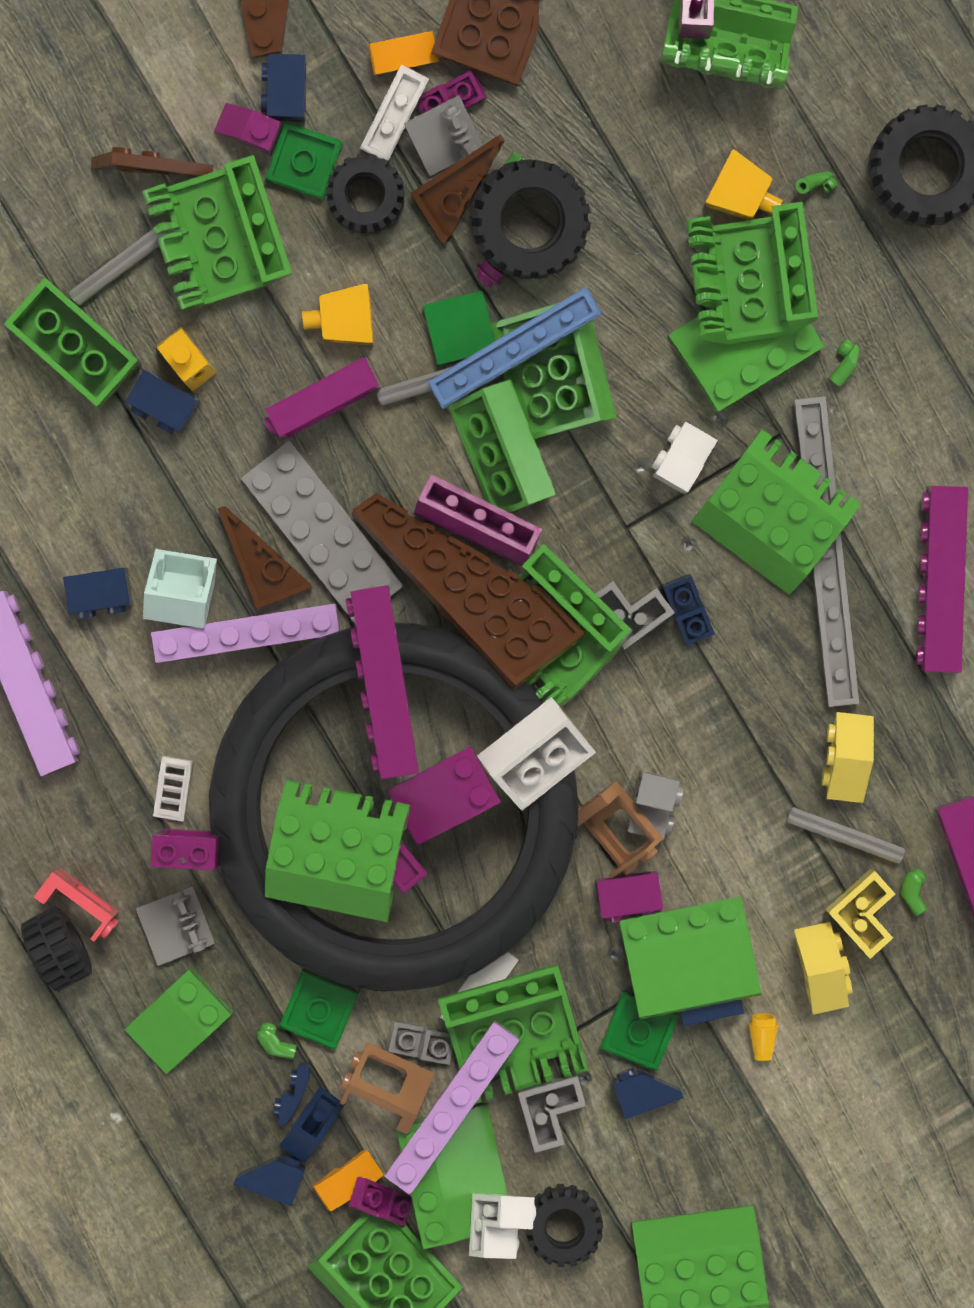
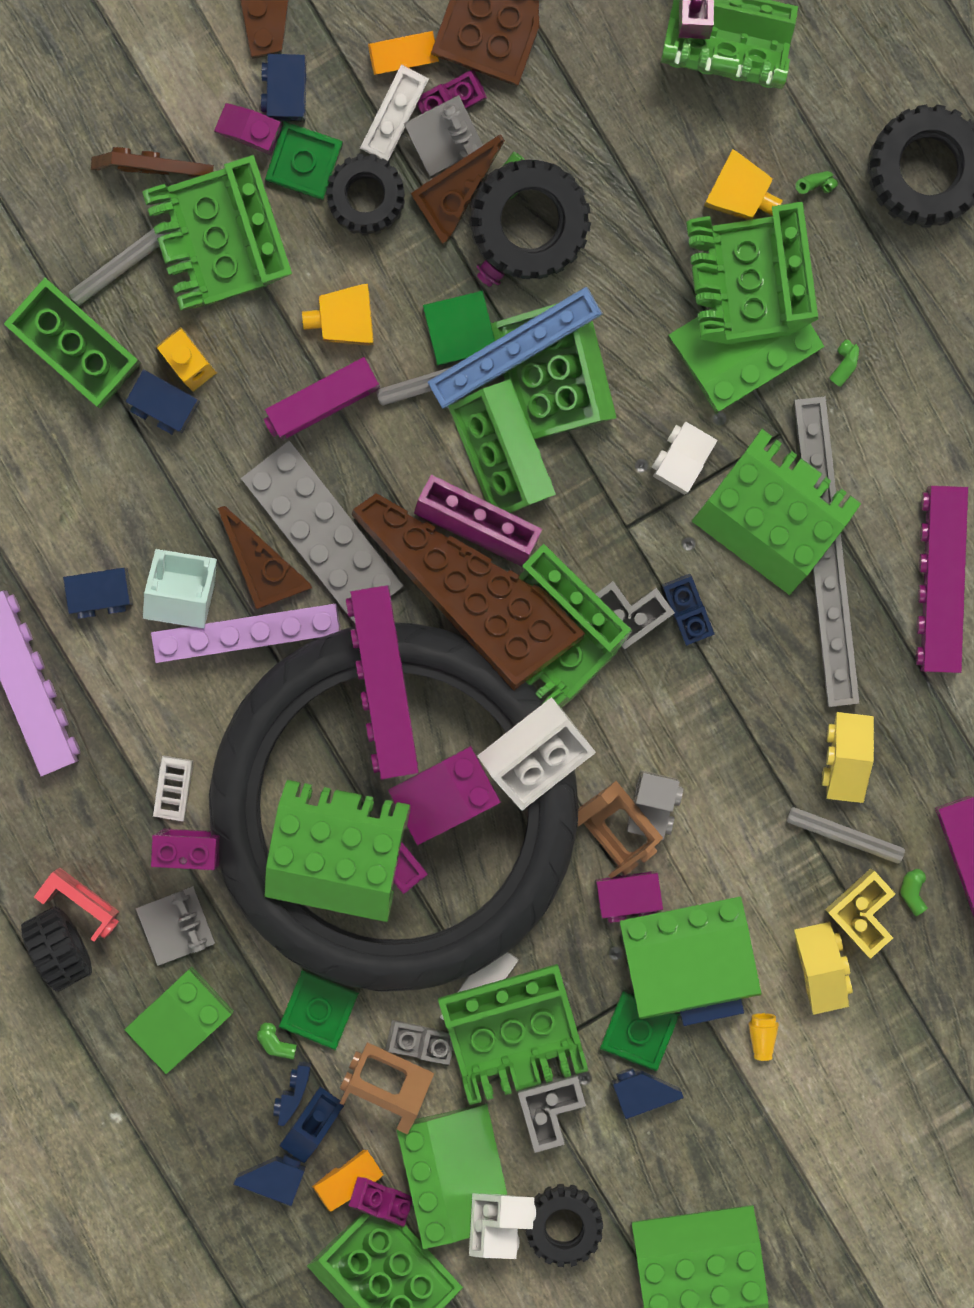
(452, 1107): lavender brick -> none

